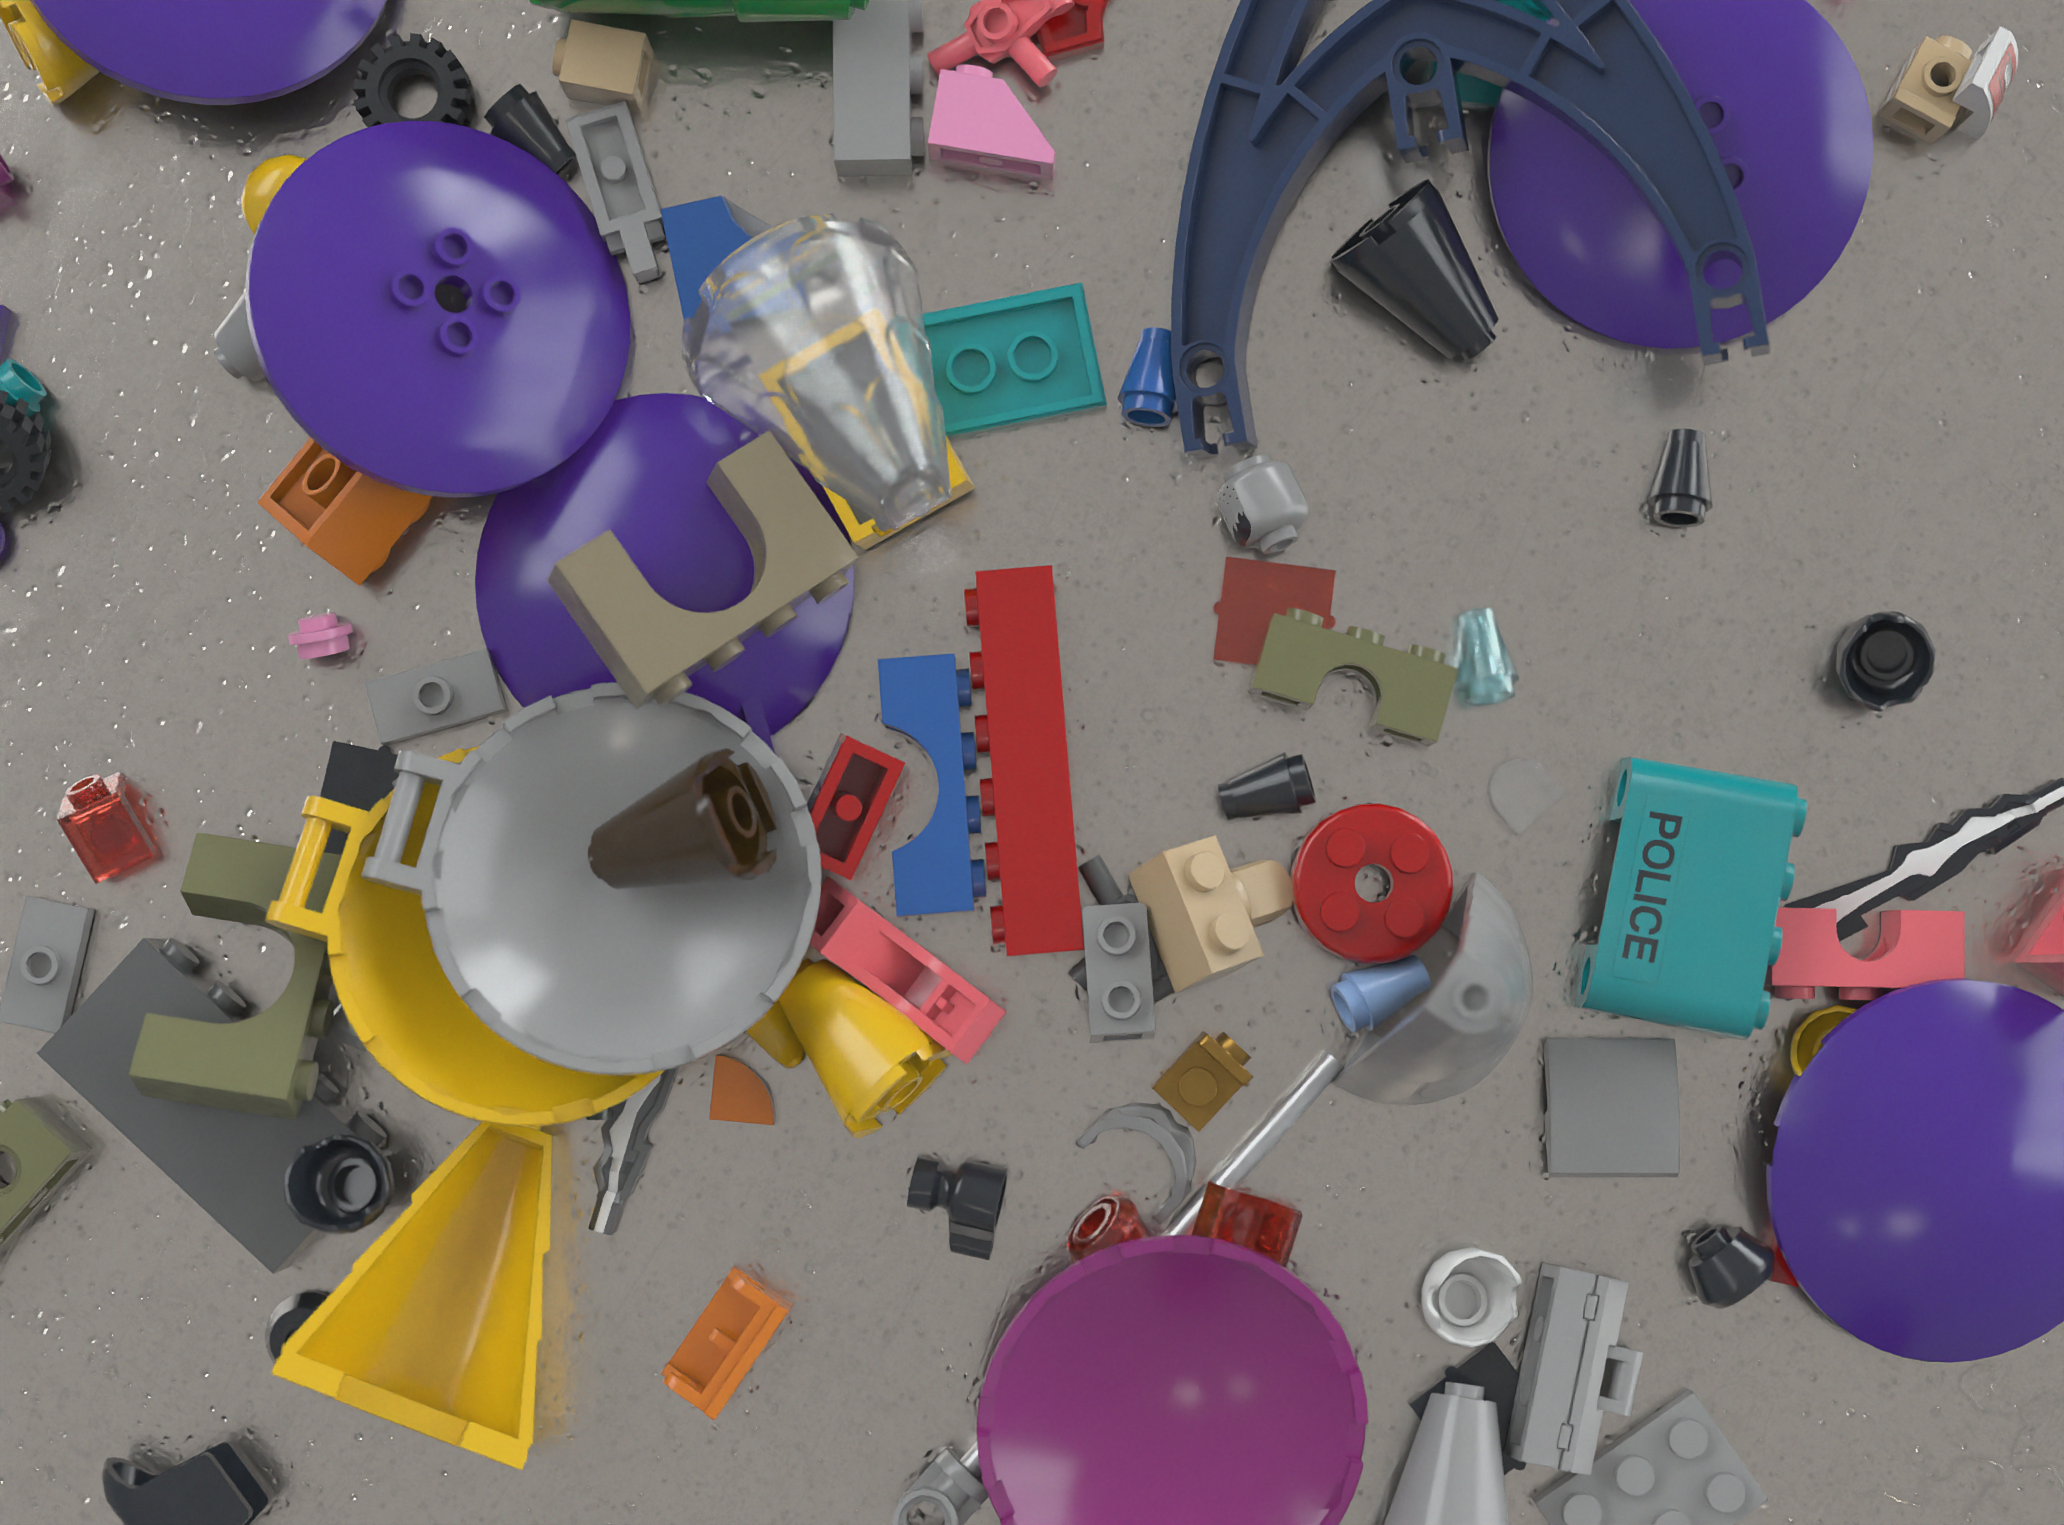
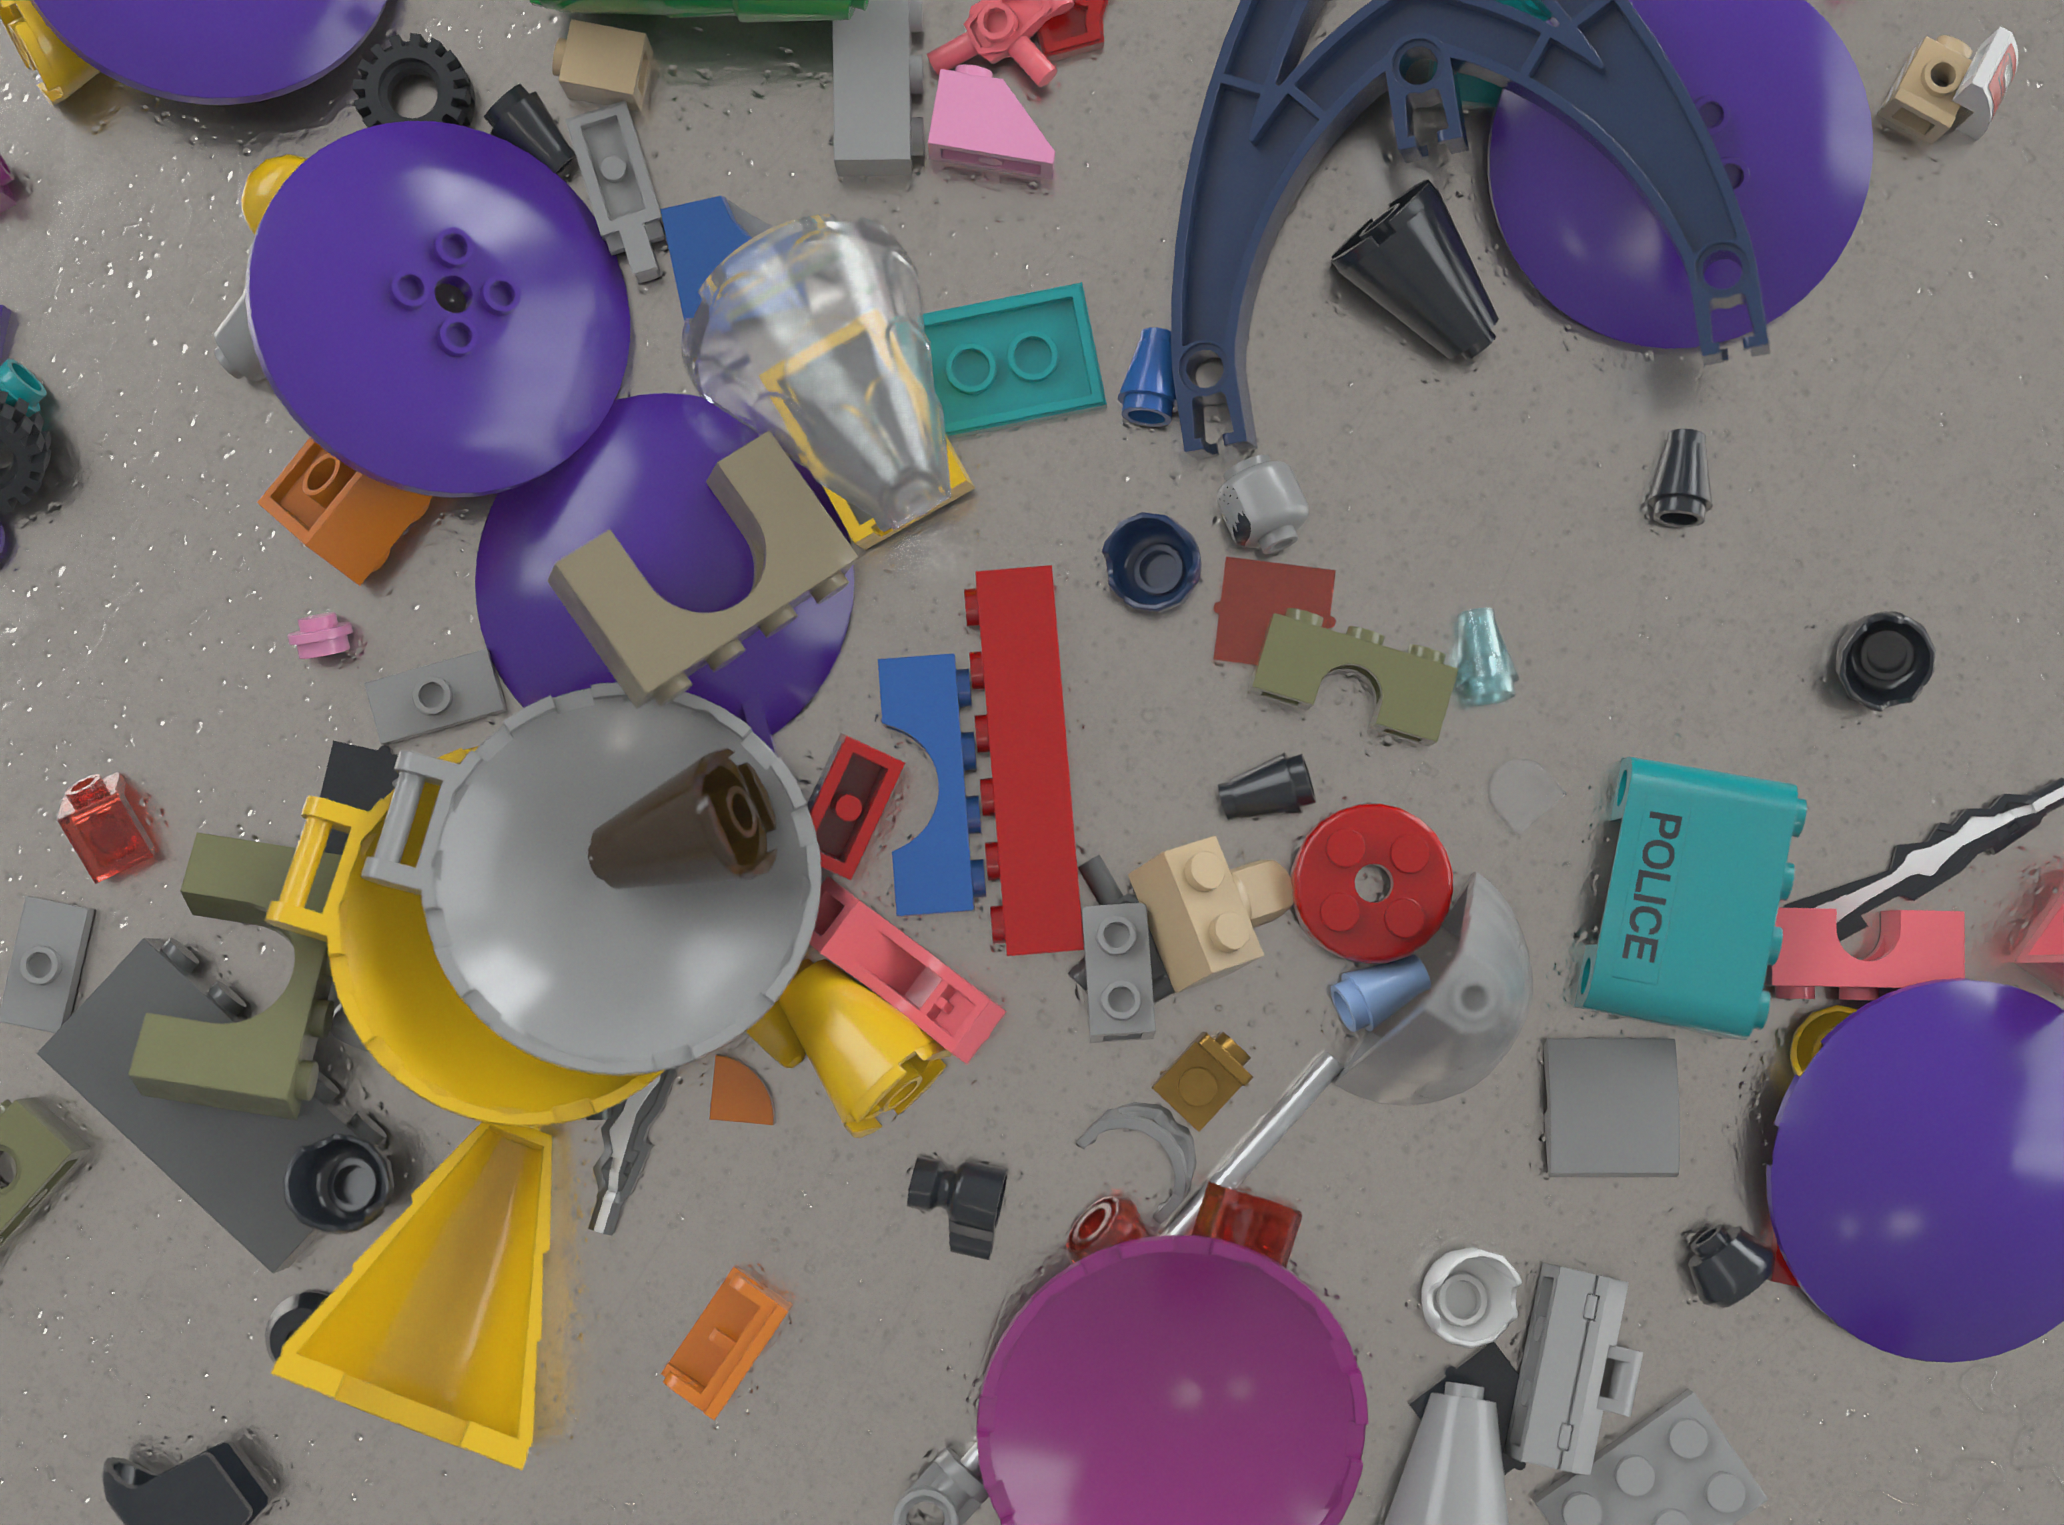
(1152, 562): none -> dark blue hair

